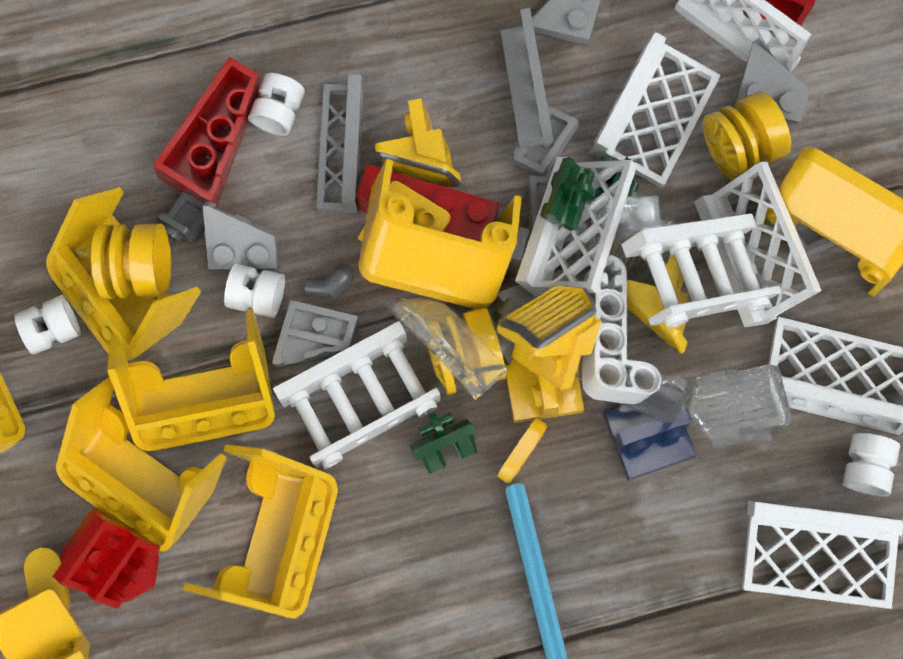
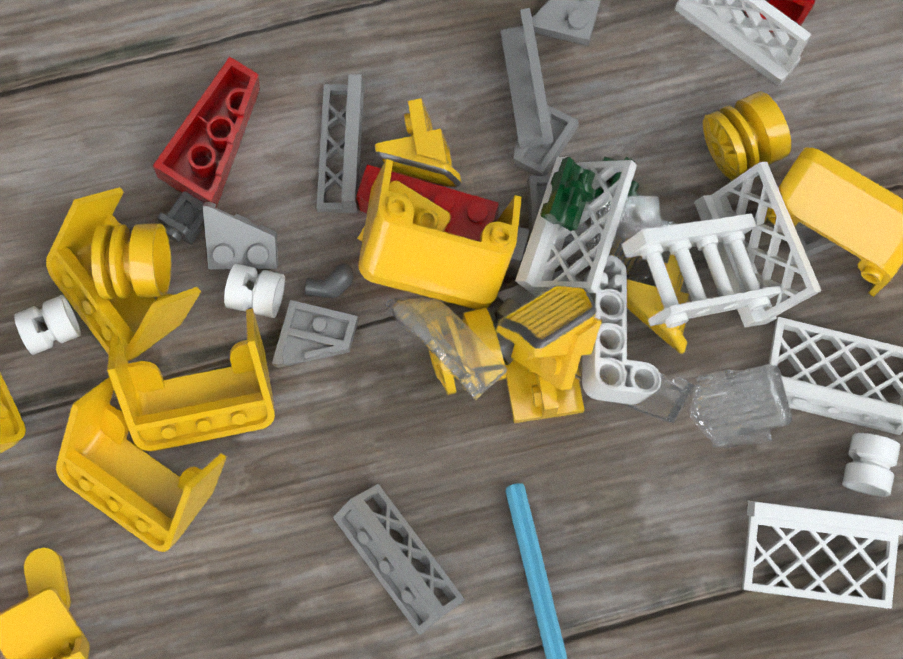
(108, 561): red piece -> none
(276, 104): white wheel -> none
(285, 537): yellow windscreen -> none
(328, 376): white fence -> none
(392, 560): none -> light grey fence
(458, 435): dark green hips -> none
(522, 450): yellow tile -> none
(635, 90): white fence -> none
(647, 442): bracket -> none
(770, 76): light grey wing -> none

